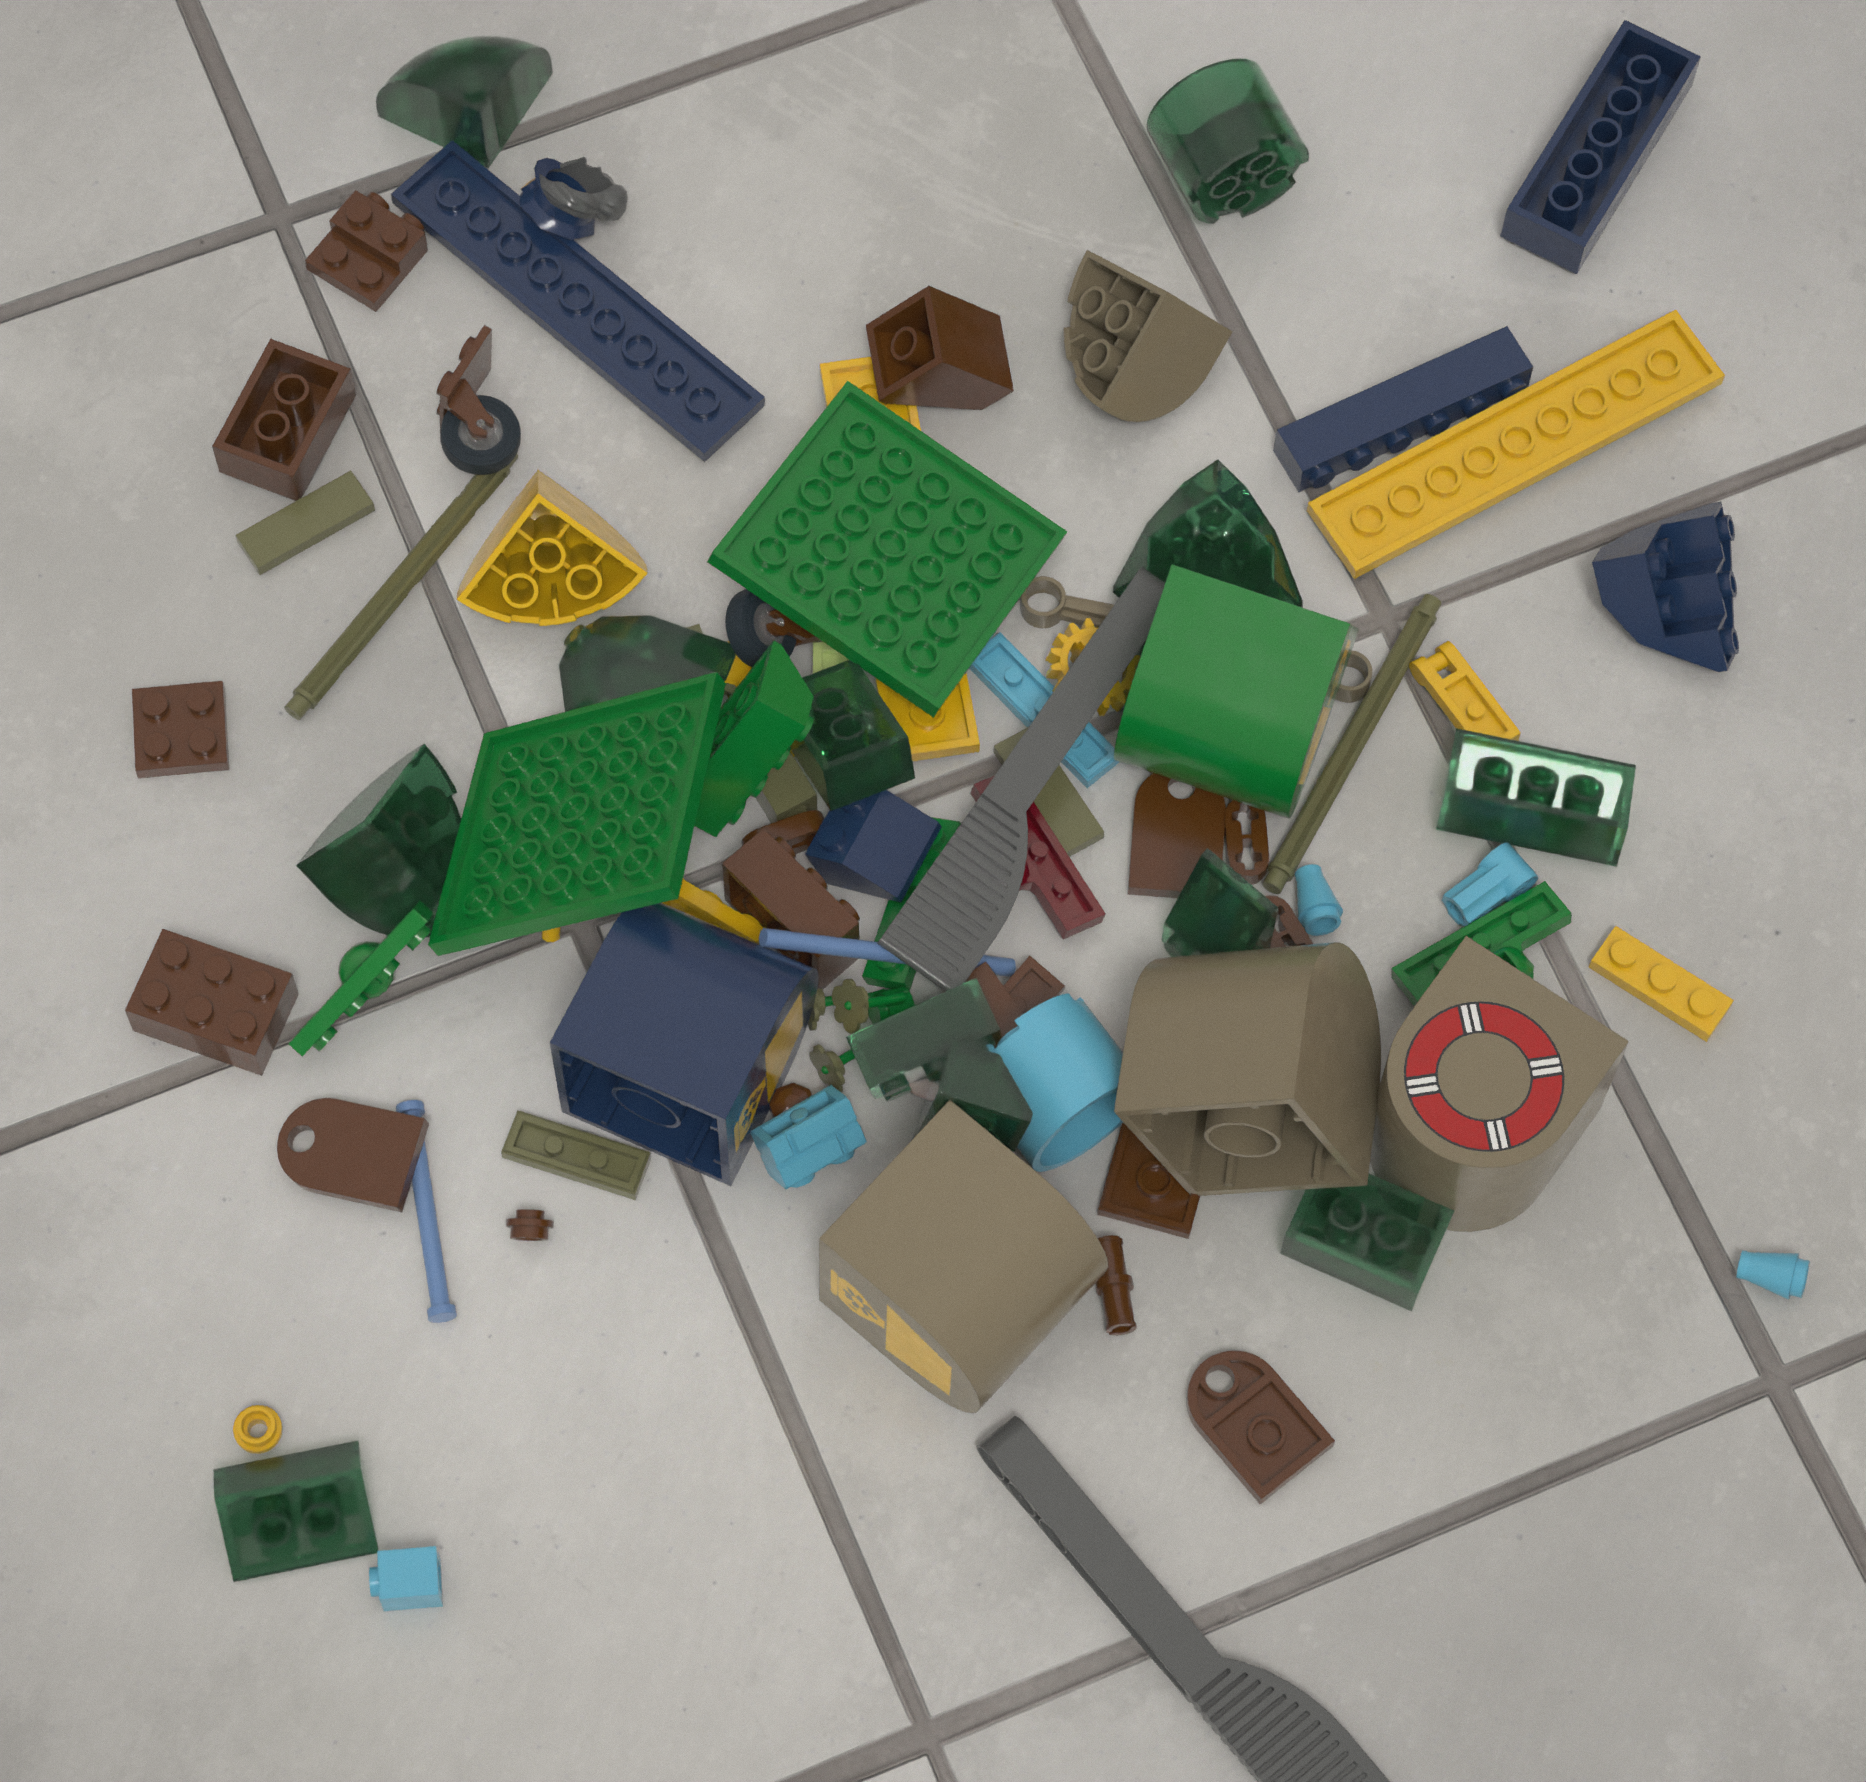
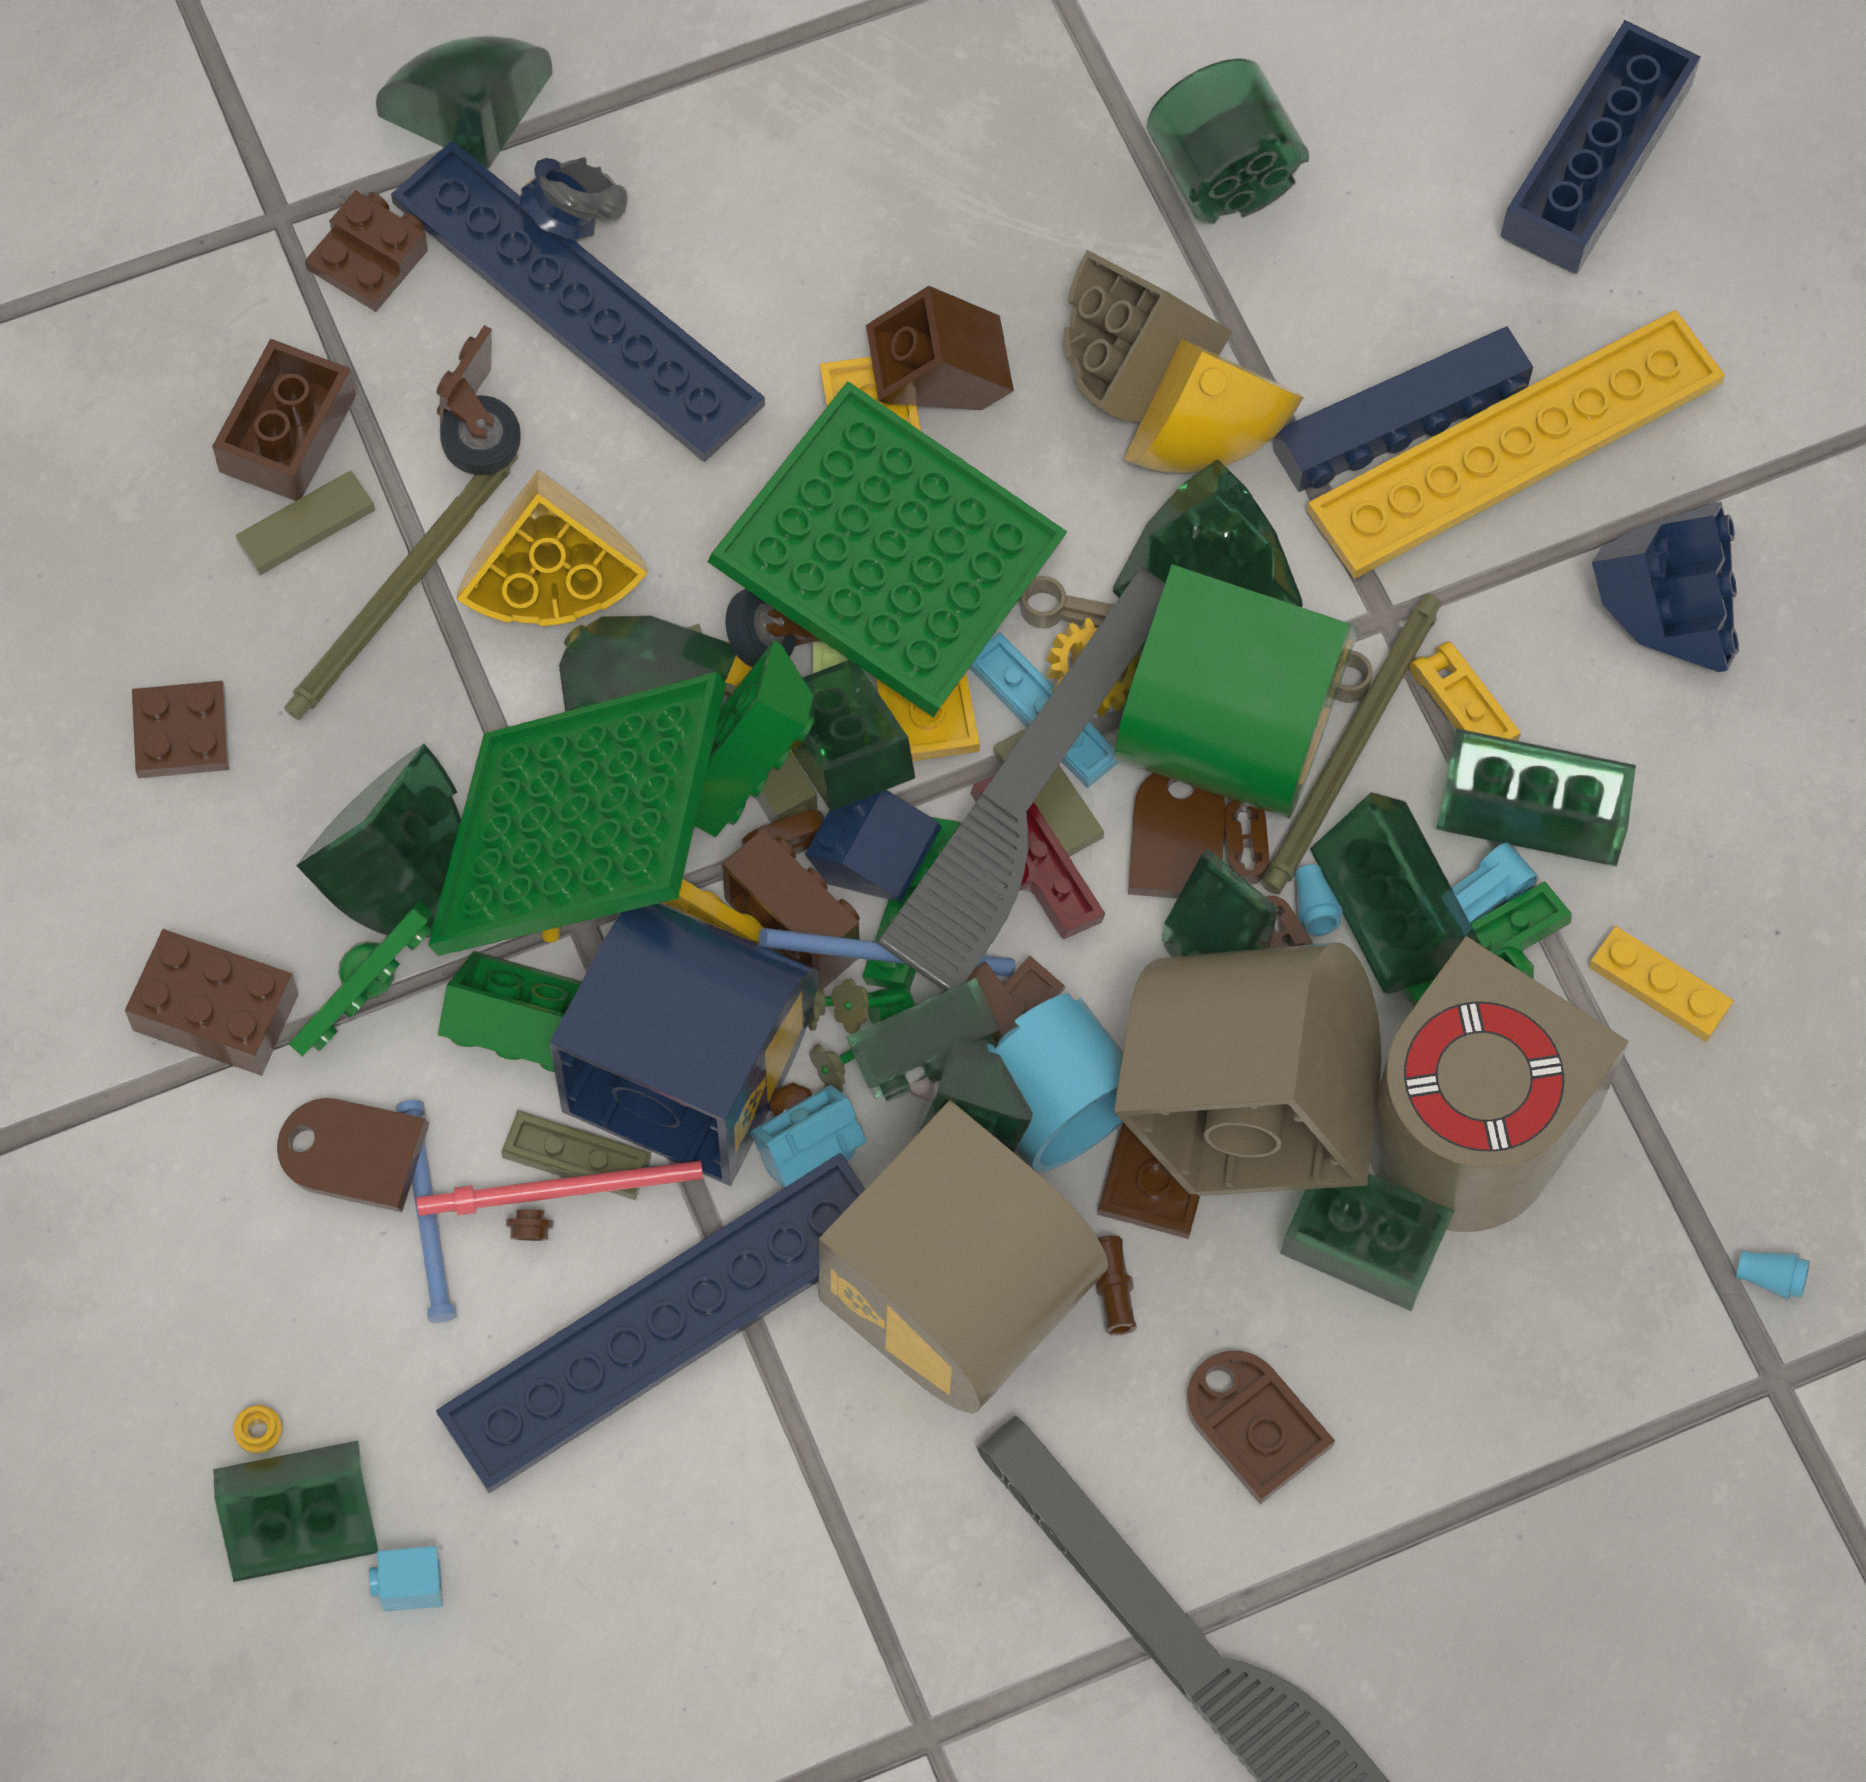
(466, 1199): none -> coral bar
(505, 1008): none -> green slope
(649, 1329): none -> dark blue plate
(1208, 413): none -> yellow brick
(1392, 892): none -> clear green slope

